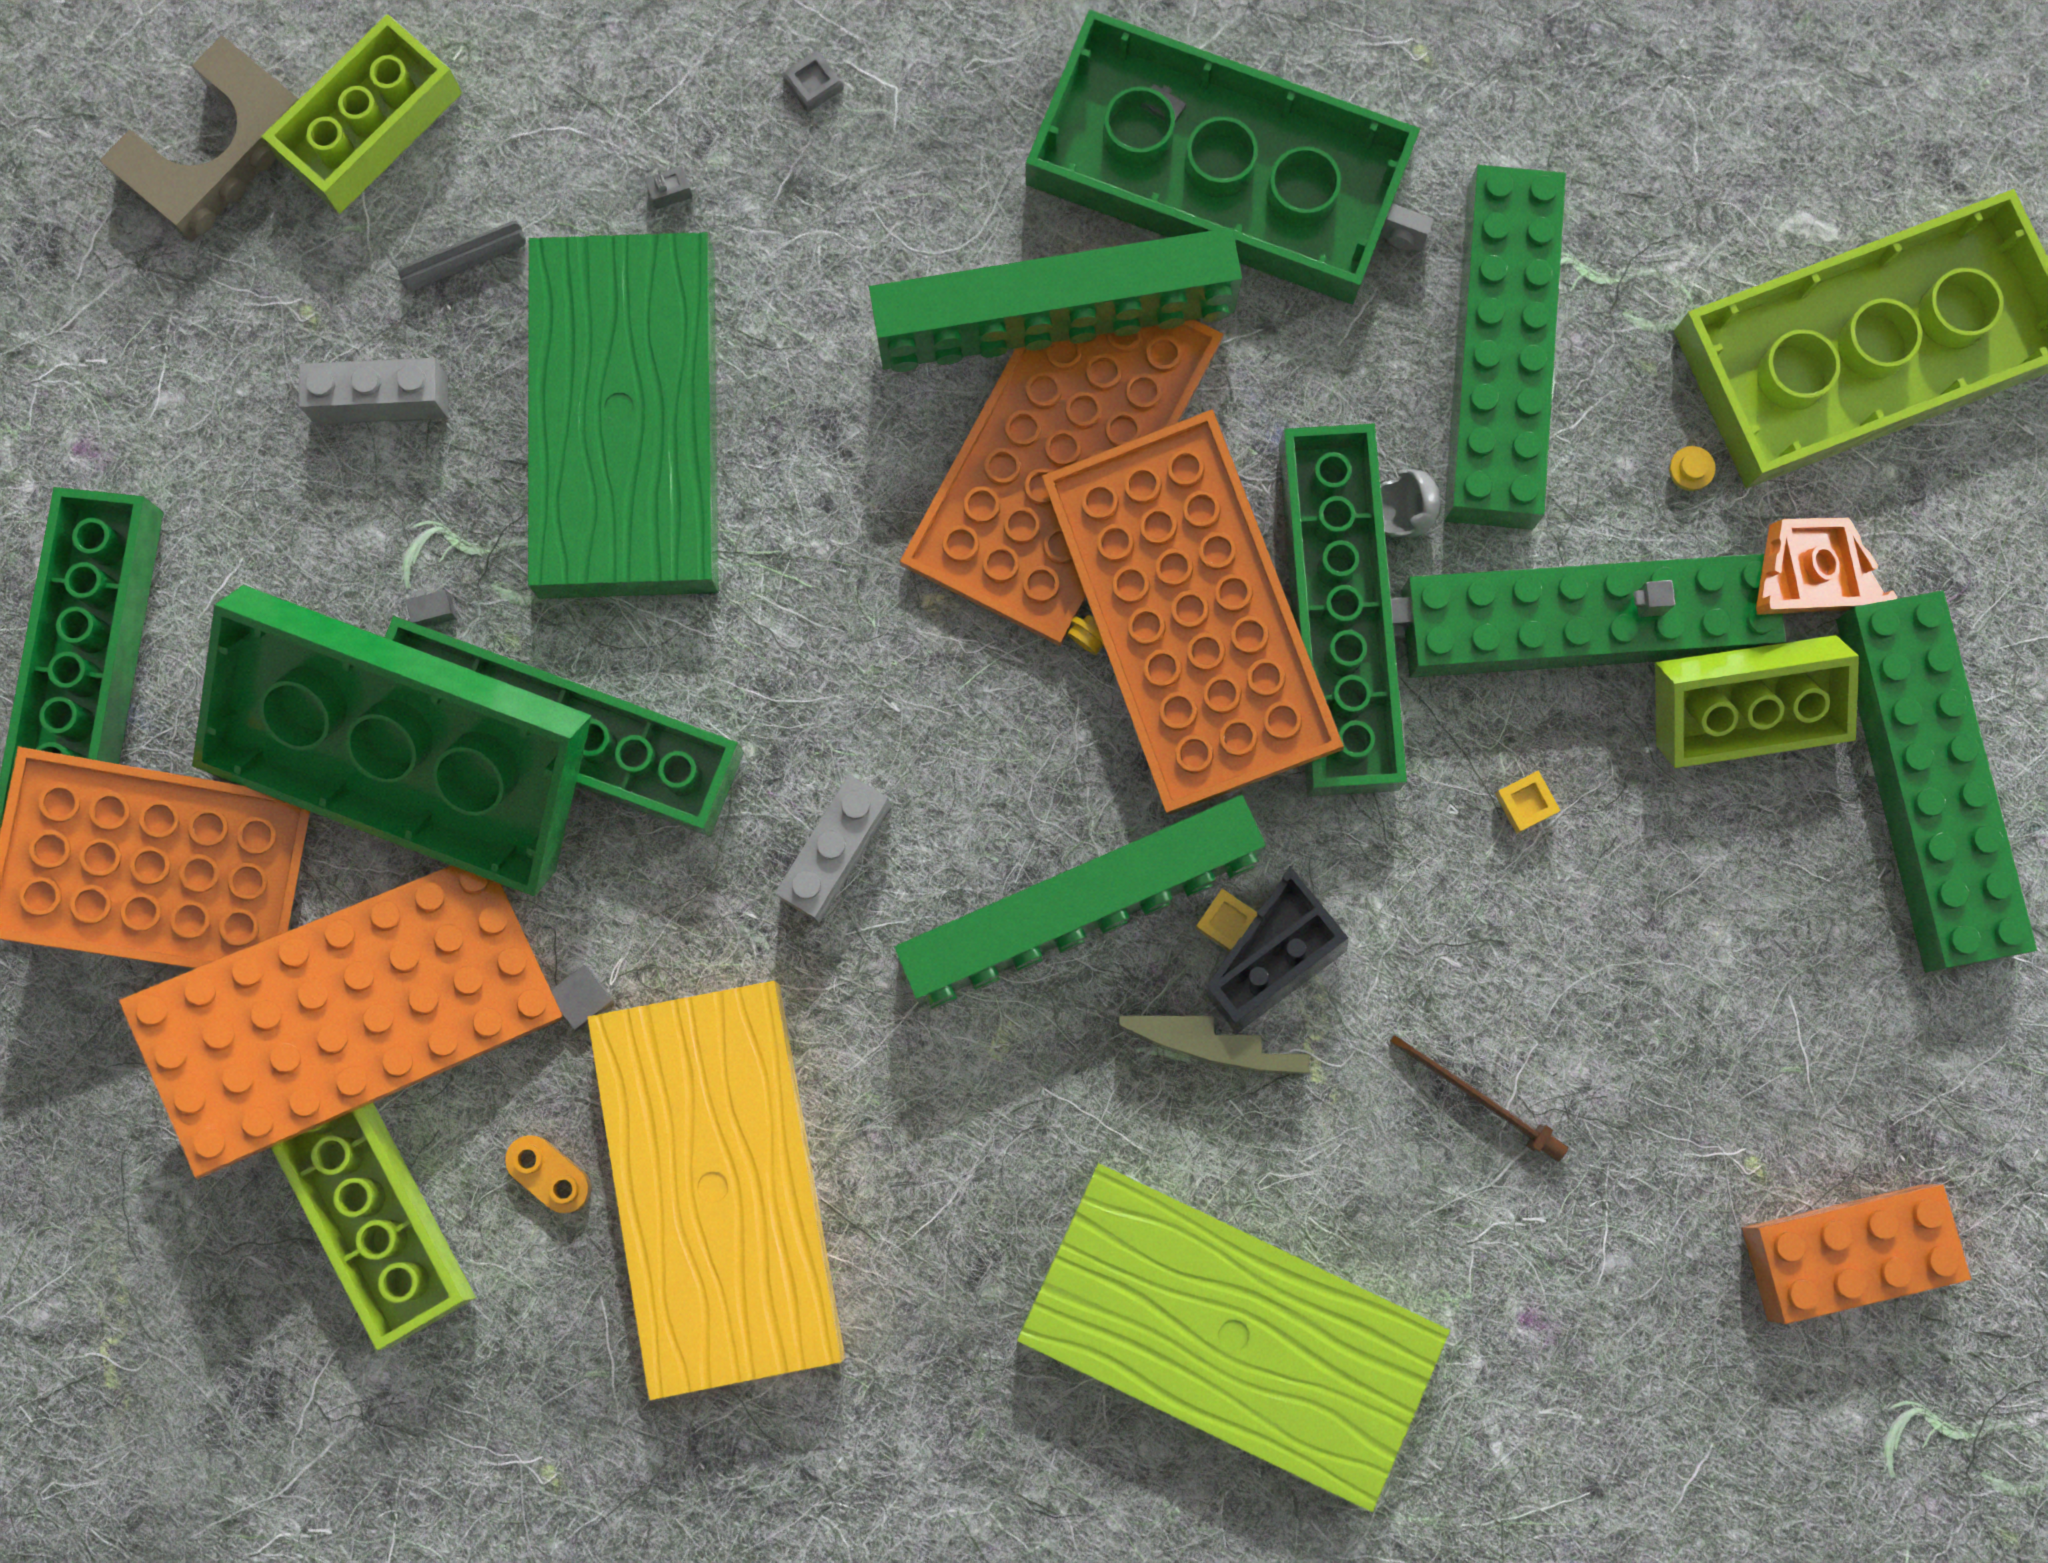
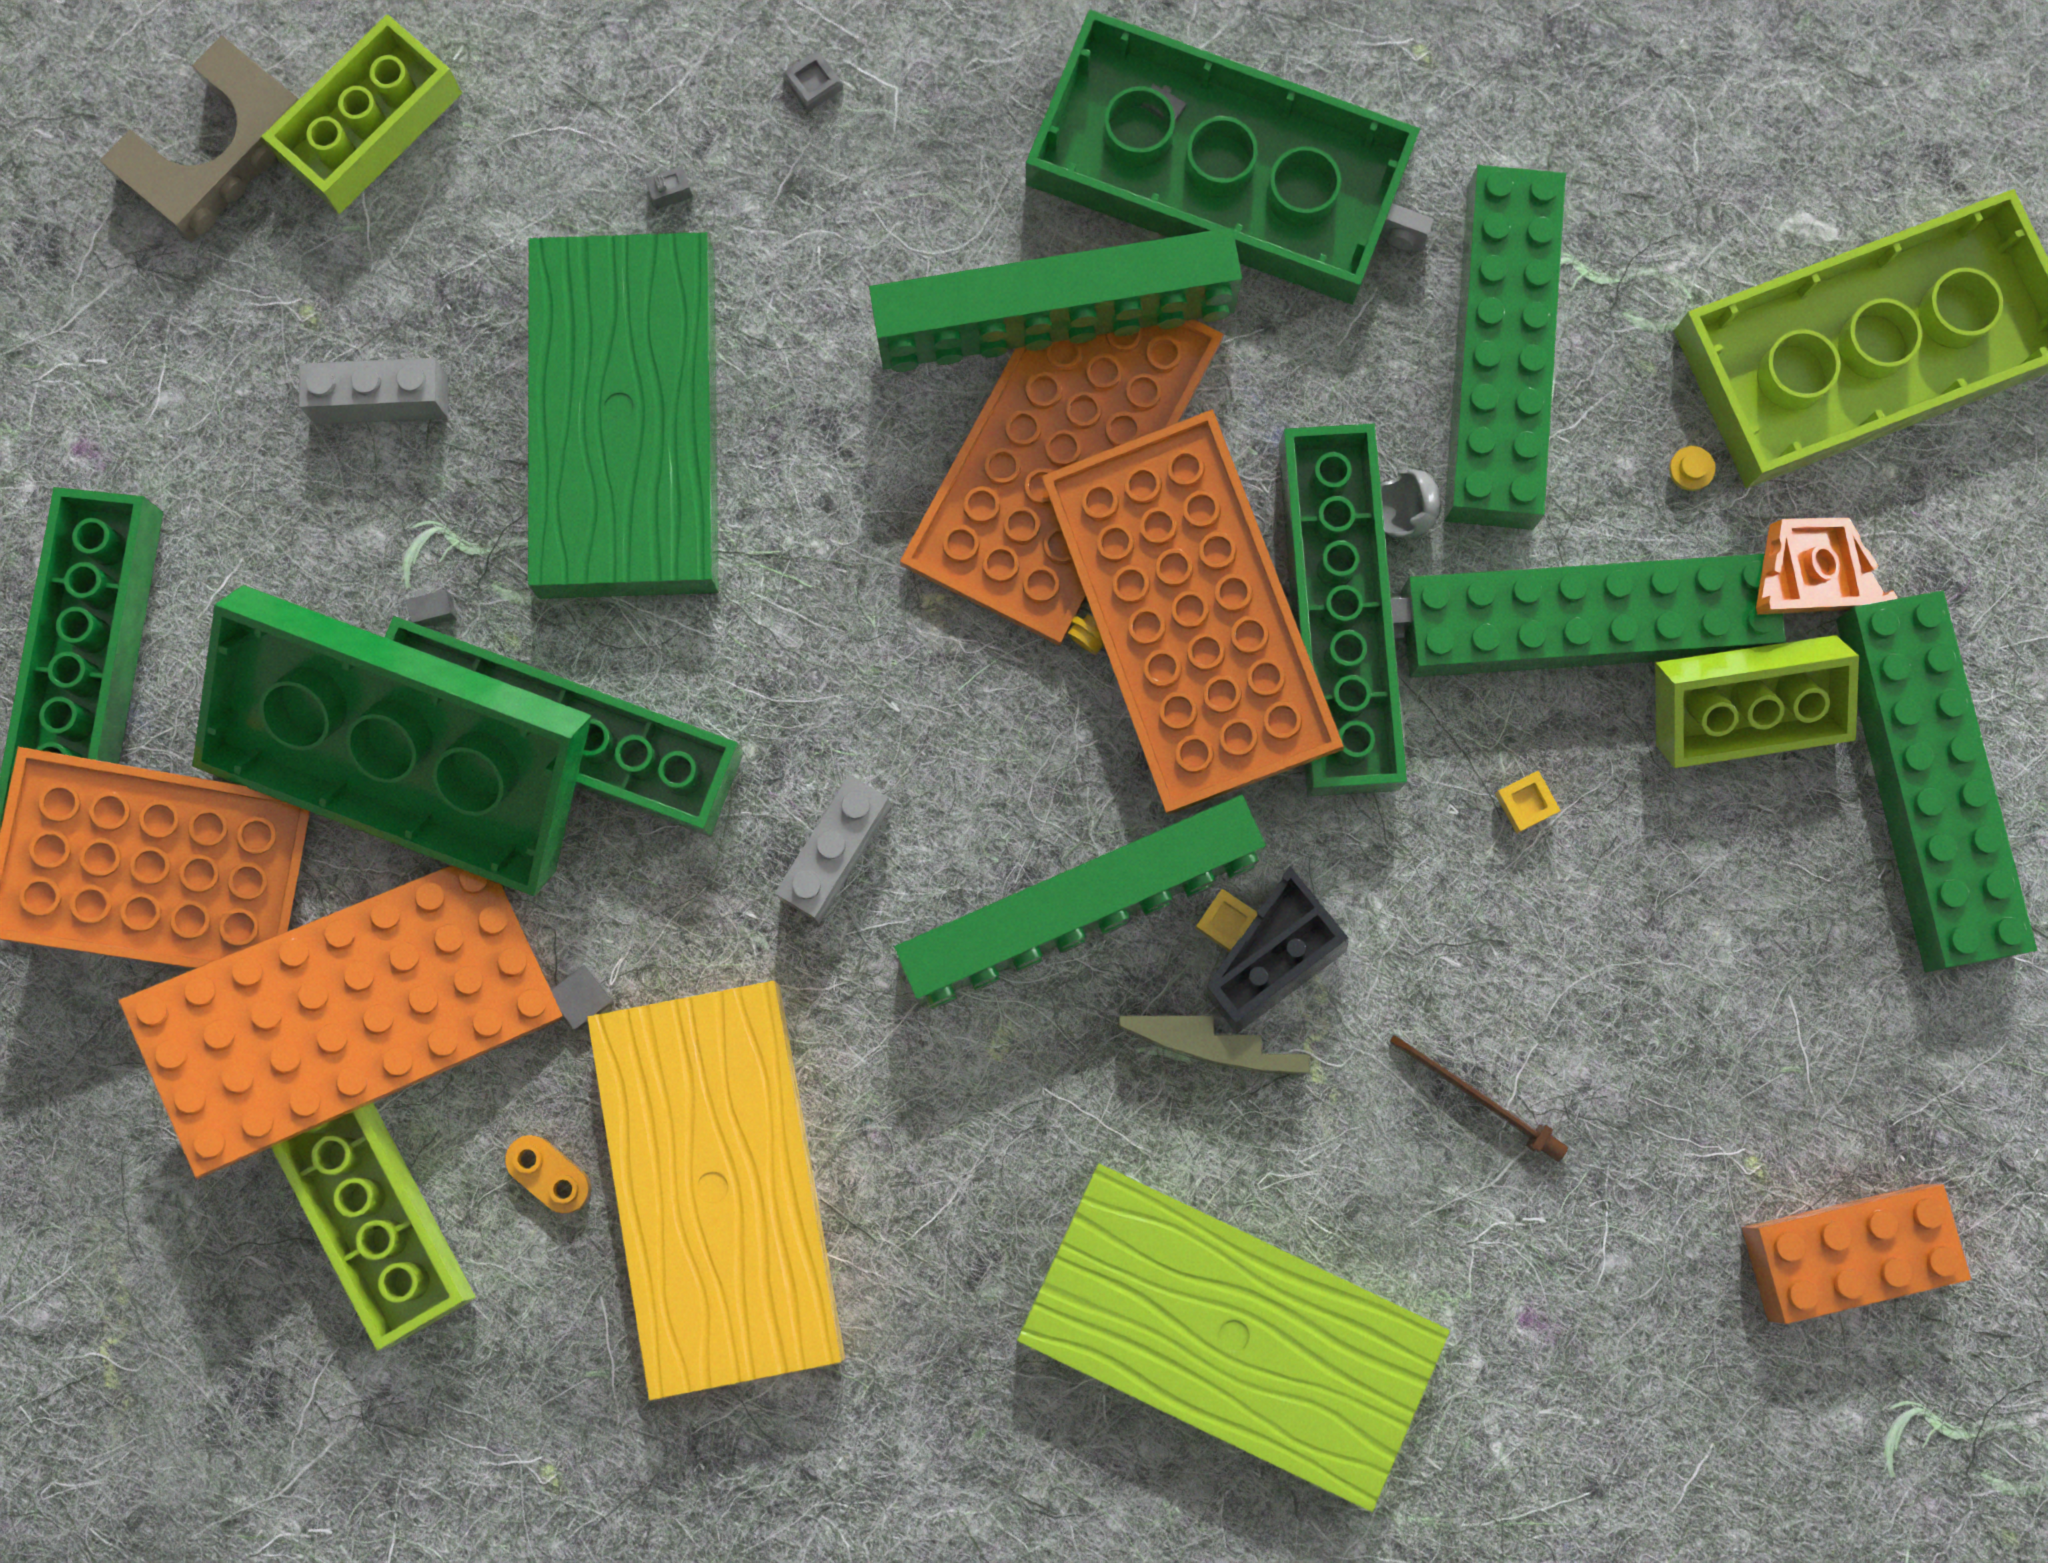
(461, 256): dark grey axle -> none
(1654, 598): flat silver piece -> none

